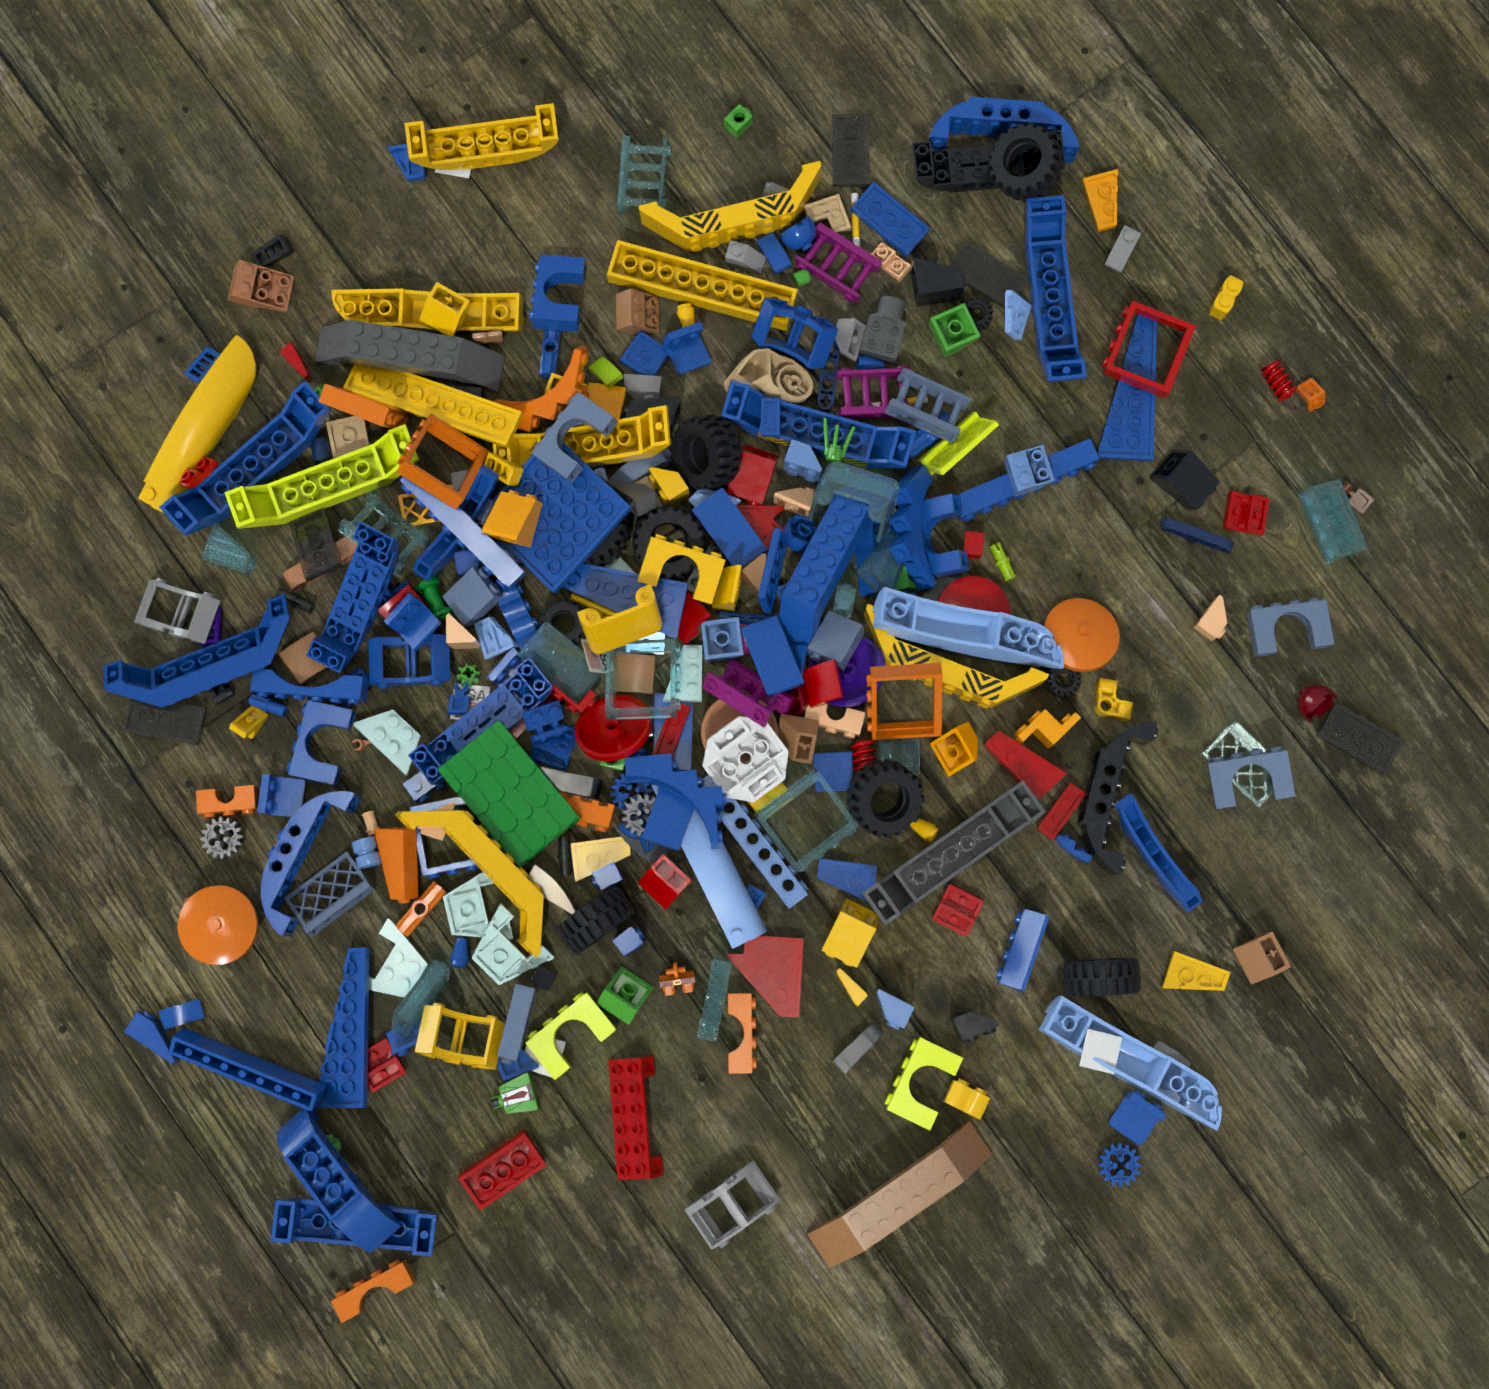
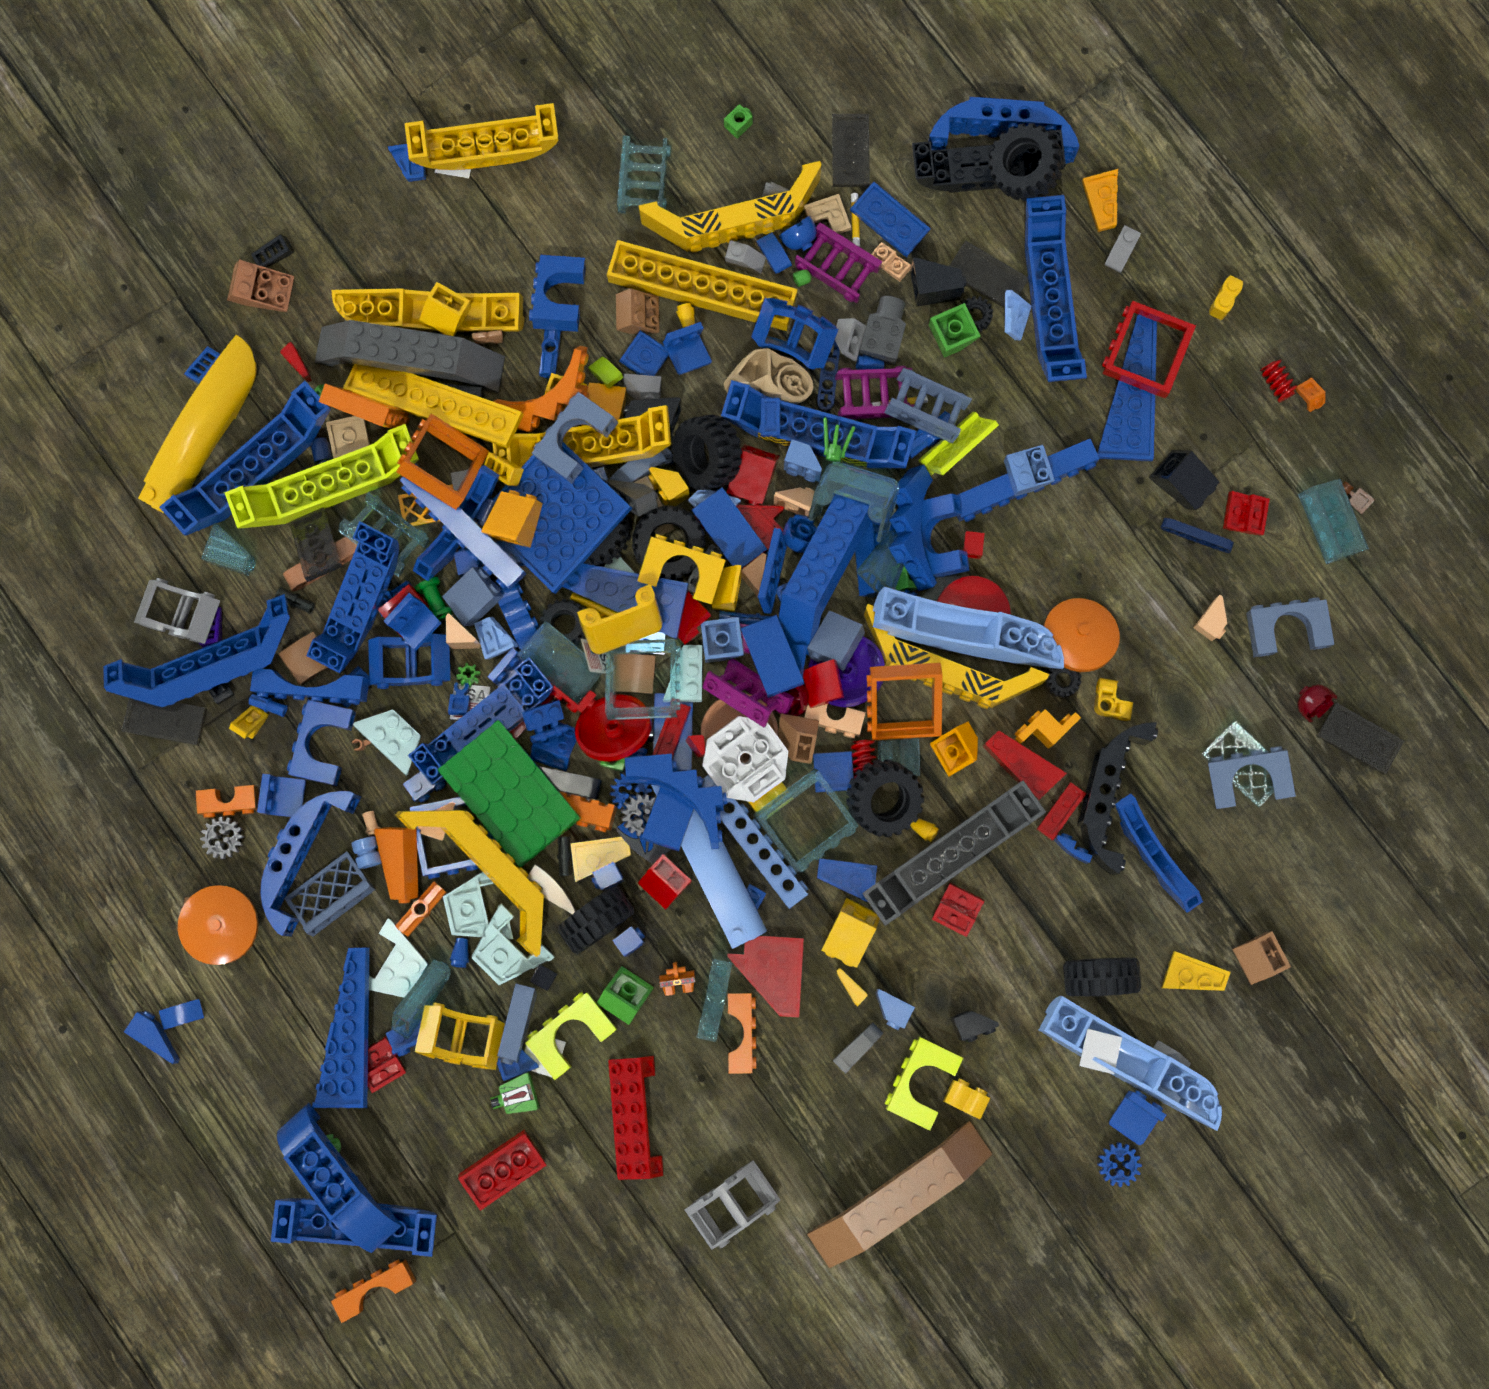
(204, 468): red slope -> none
(247, 1069): blue brick -> none
(697, 744): none -> red slope
(844, 600): clear light blue brick -> none
(1002, 562): lime pin -> none
(1022, 949): slope -> none

